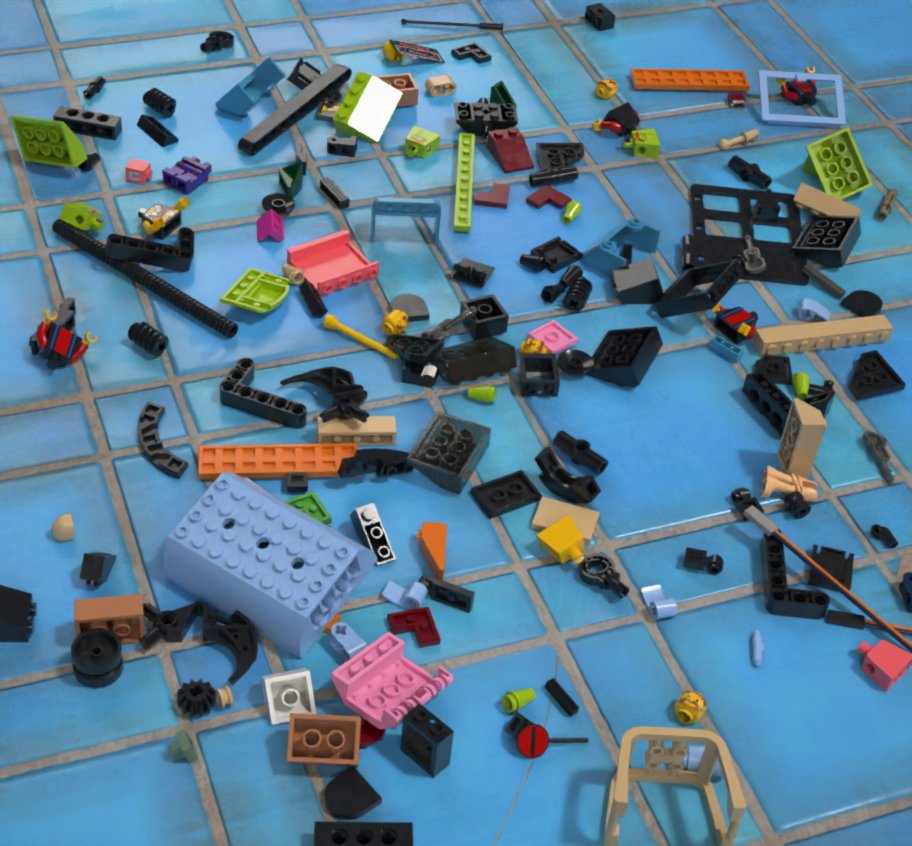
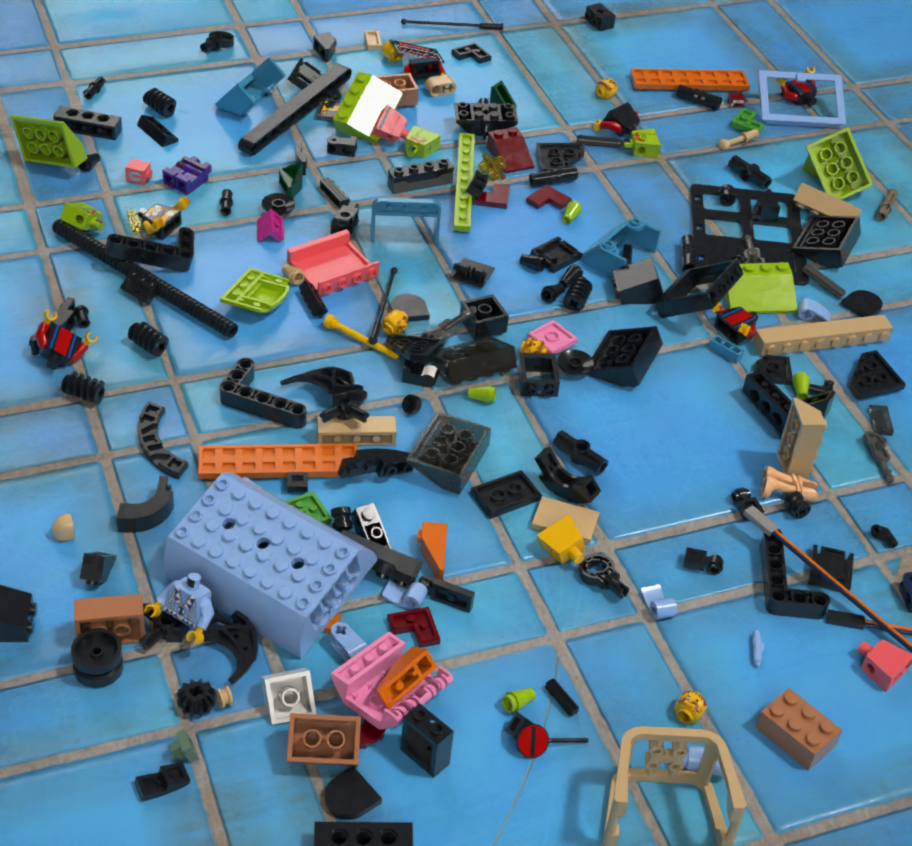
(81, 313): none -> black pin
(83, 387): none -> black piece
(134, 220): none -> clear yellow axle
(140, 286): none -> black plate
(149, 514): none -> black arch
(167, 780): none -> black slope
(187, 602): none -> light blue torso
(226, 202): none -> black pin
(324, 45): none -> black slope
(341, 518): none -> black wheel
(346, 218): none -> black piece
(373, 40): none -> tan tile
(377, 325): none -> black piece
(390, 125): none -> coral torso
(390, 562): none -> dark grey piece
(405, 675): none -> orange slope
(411, 404): none -> black tile
(420, 176): none -> black piece
(424, 68): none -> black torso
(477, 184): none -> black leg
(495, 165): none -> clear yellow hips
(599, 141): none -> black axle
(699, 97): none -> black axle
(727, 195): none -> black wheel
(745, 121): none -> bright green plate
(764, 289): none -> lime slope
(798, 729): none -> nougat brick
(880, 420): none -> clear smoke tile

